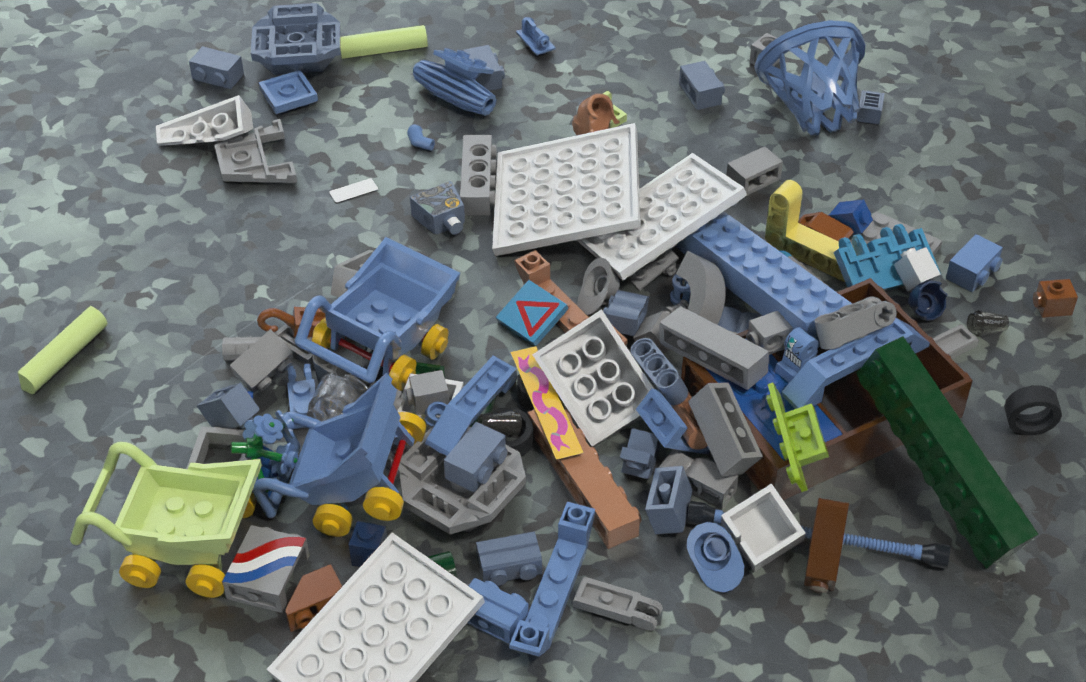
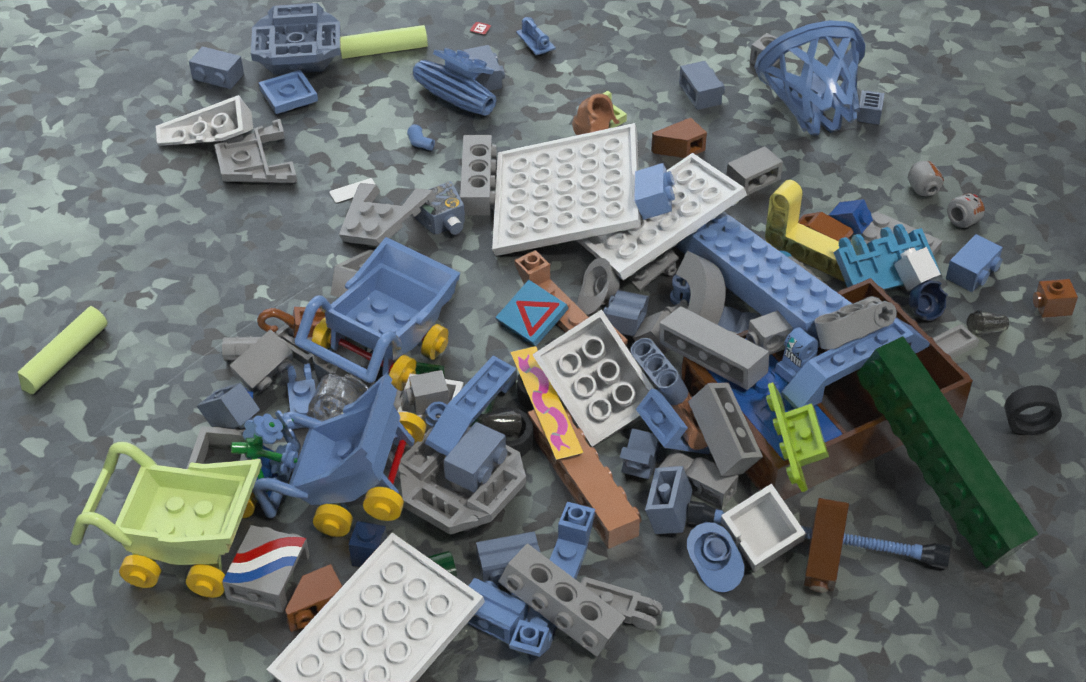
(372, 222): none -> light grey wing
(480, 28): none -> sticker
(561, 599): none -> light grey brick
(654, 191): none -> medium blue brick
(679, 139): none -> dark orange slope
(925, 178): none -> light grey head
(965, 210): none -> light grey head

